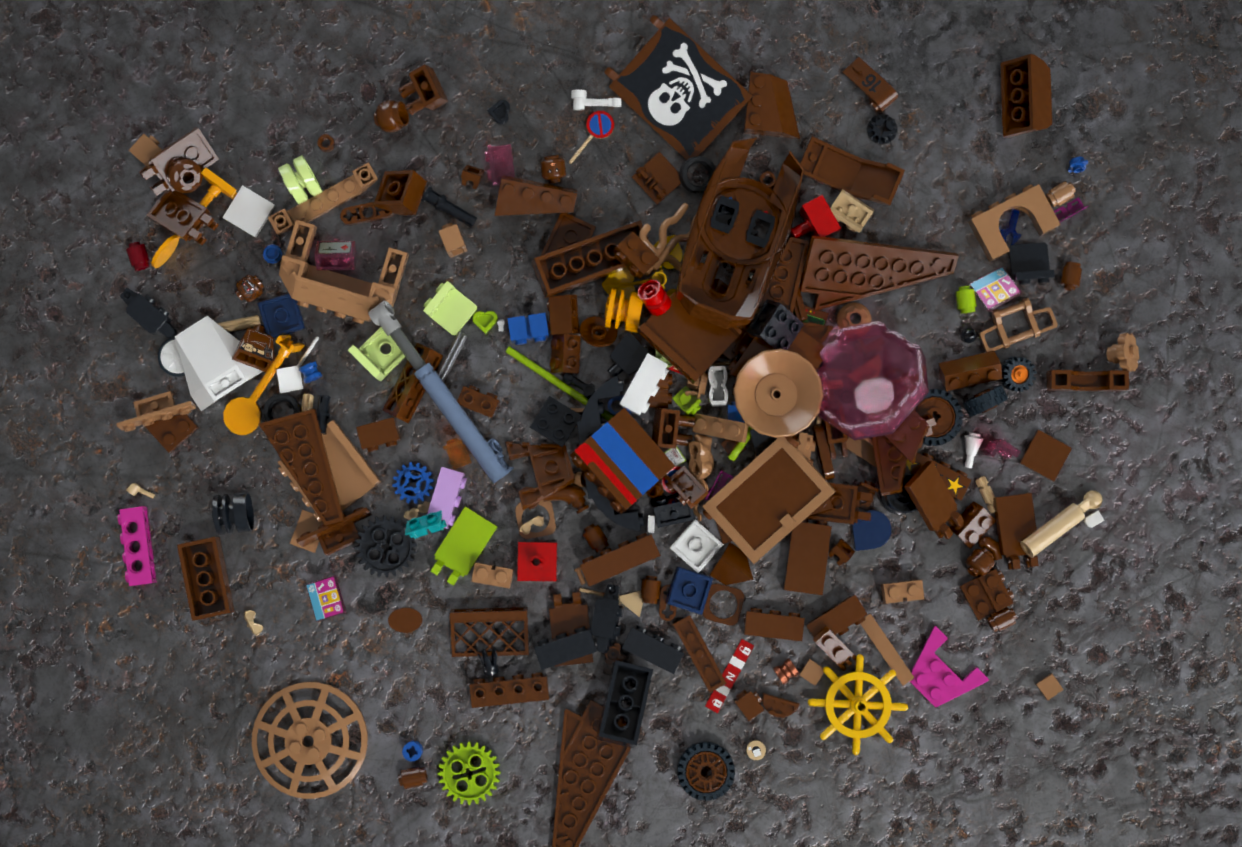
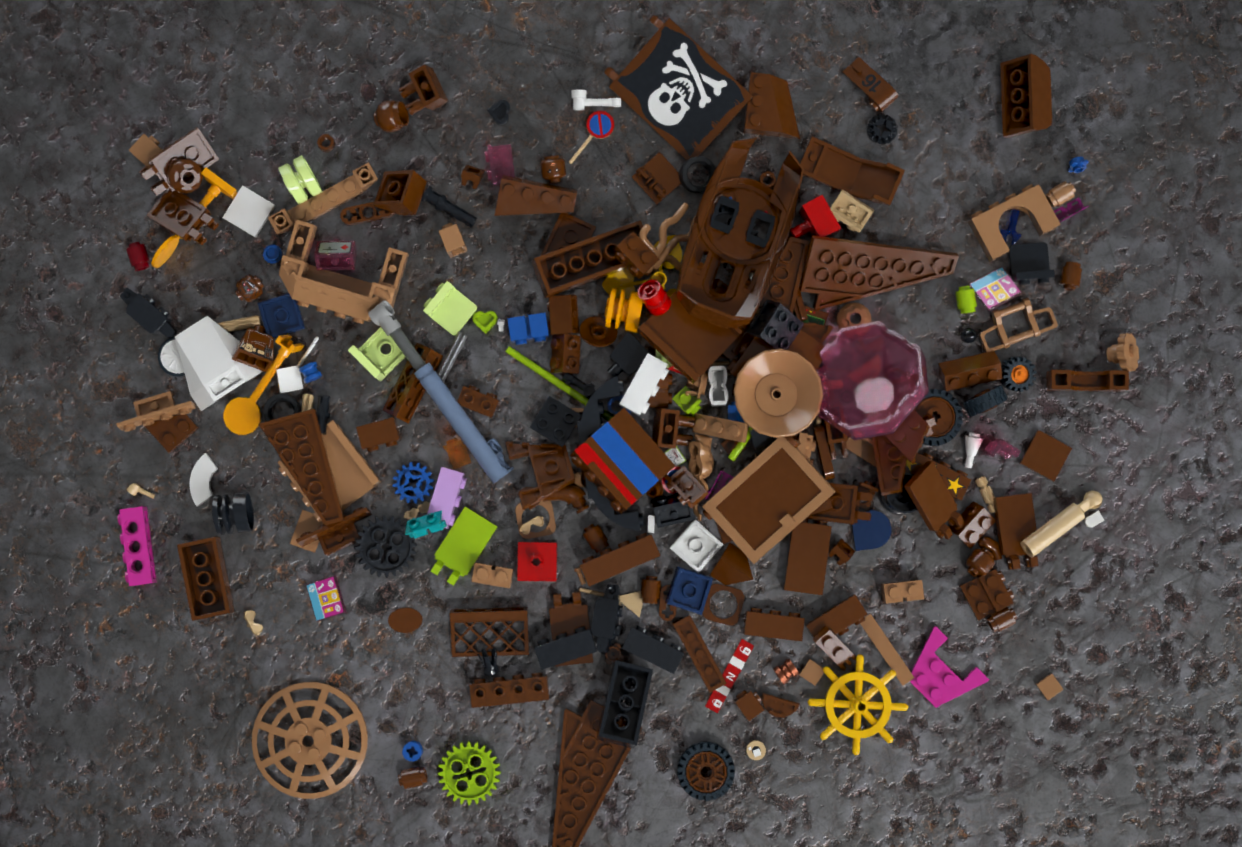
(200, 479): none -> white tile

